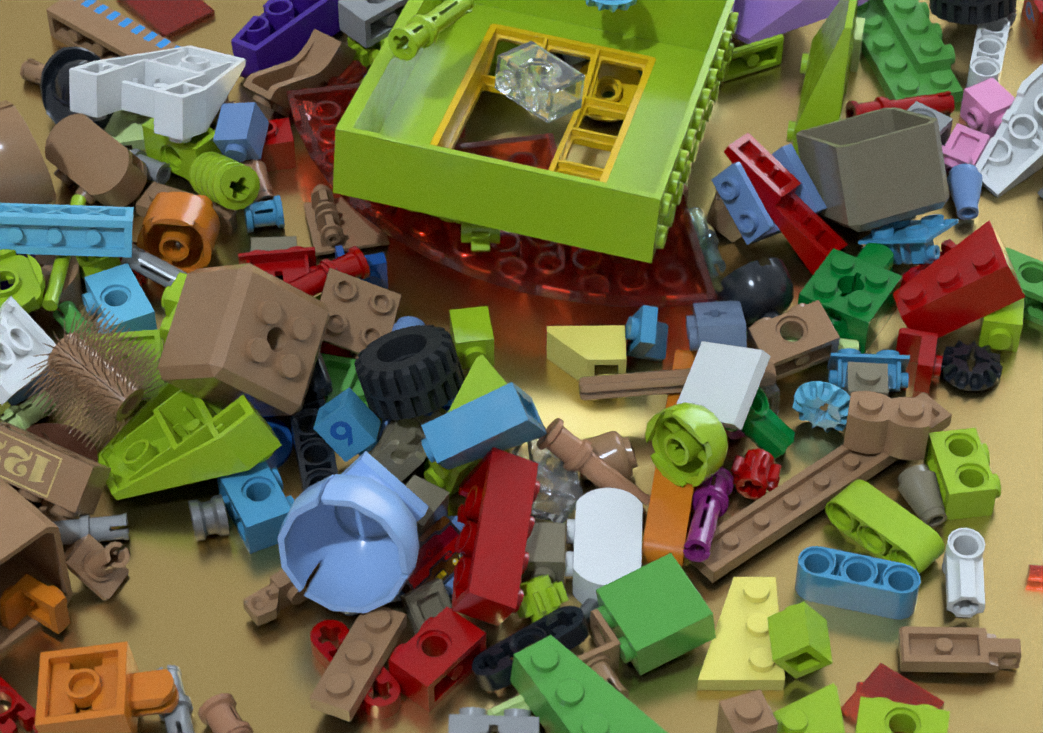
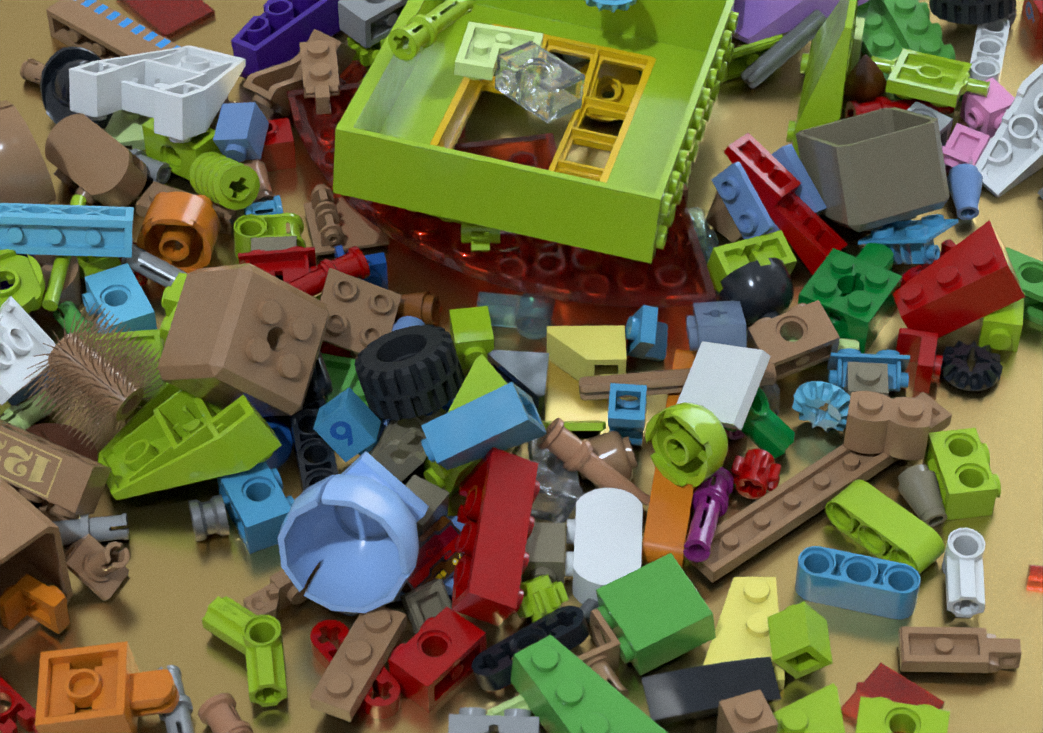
(259, 640): none -> lime piece
(271, 225): none -> lime piece
(320, 73): none -> medium nougat hinge
(420, 305): none -> dark orange cone
(483, 44): none -> yellowish green plate
(526, 313): none -> clear light blue piece
(526, 371): none -> slope
(581, 425): none -> lime piece
(627, 416): none -> dark azure leg
(698, 689): none -> black slope
(734, 255): none -> lime brick
(783, 49): none -> flat silver axle
(864, 82): none -> reddish brown brick
(929, 78): none -> lime plate

